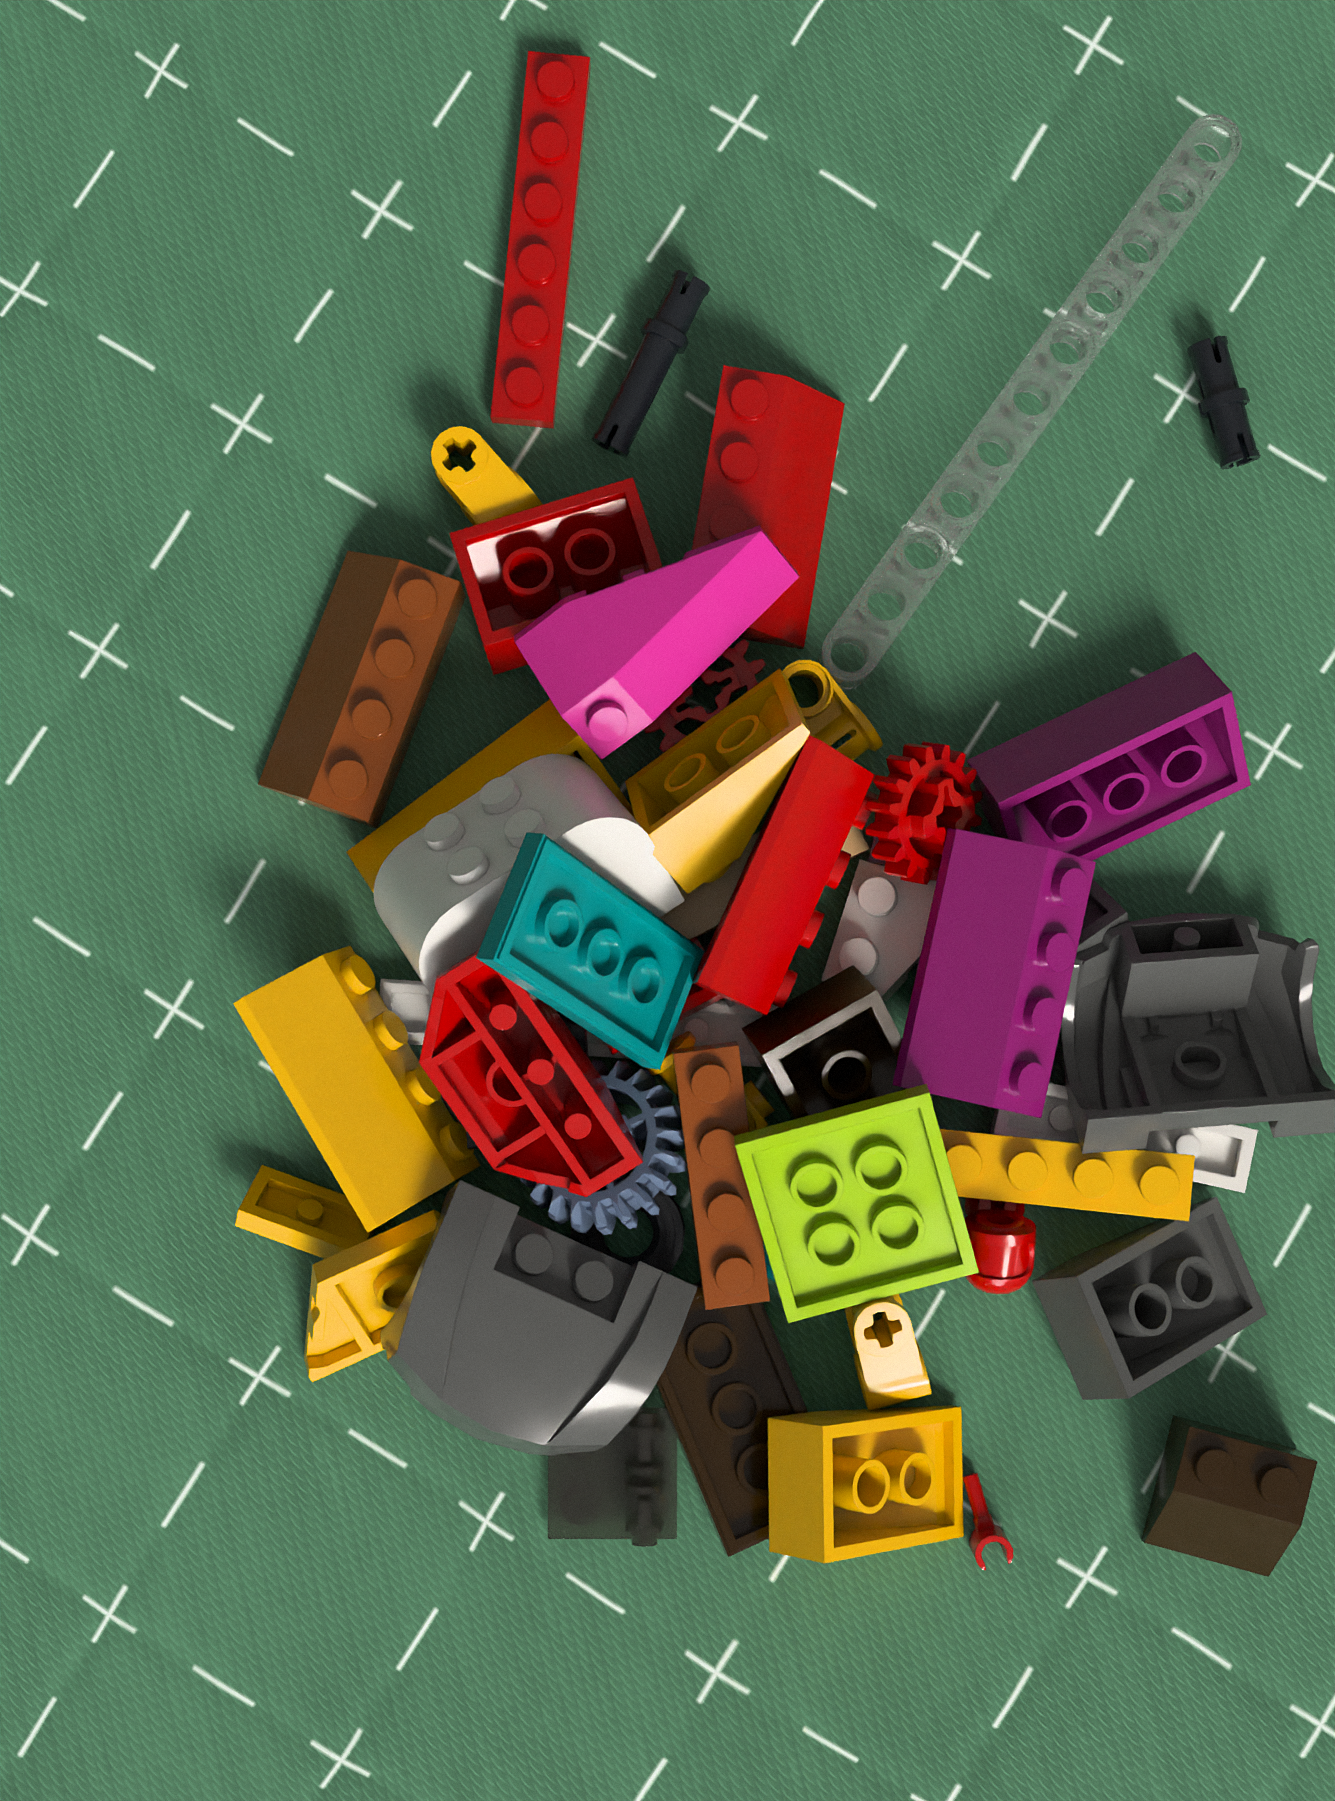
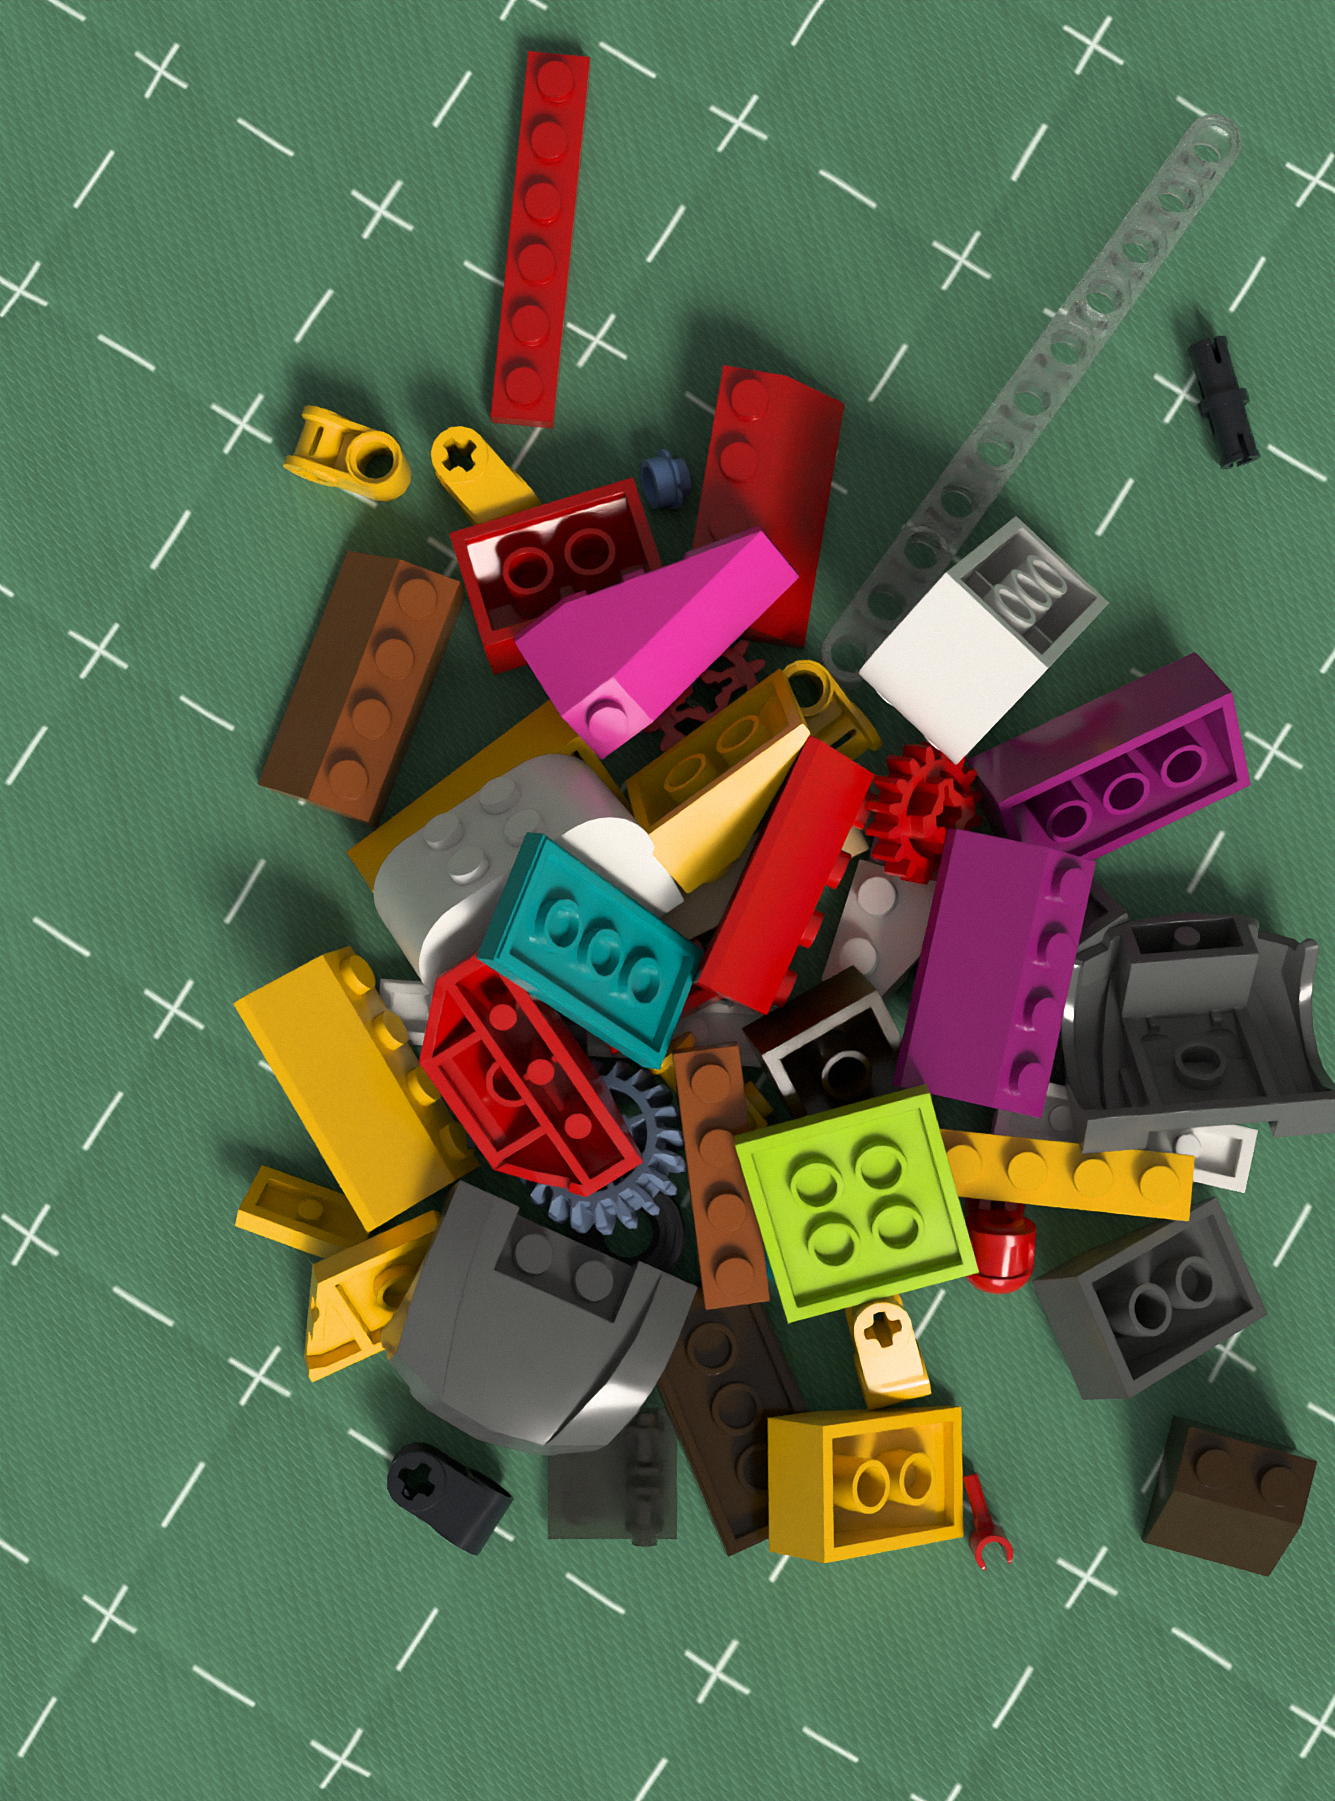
(337, 452): none -> yellow piece
(458, 1504): none -> black piece
(661, 342): black pin -> none
(665, 480): none -> medium blue plate
(982, 638): none -> white brick

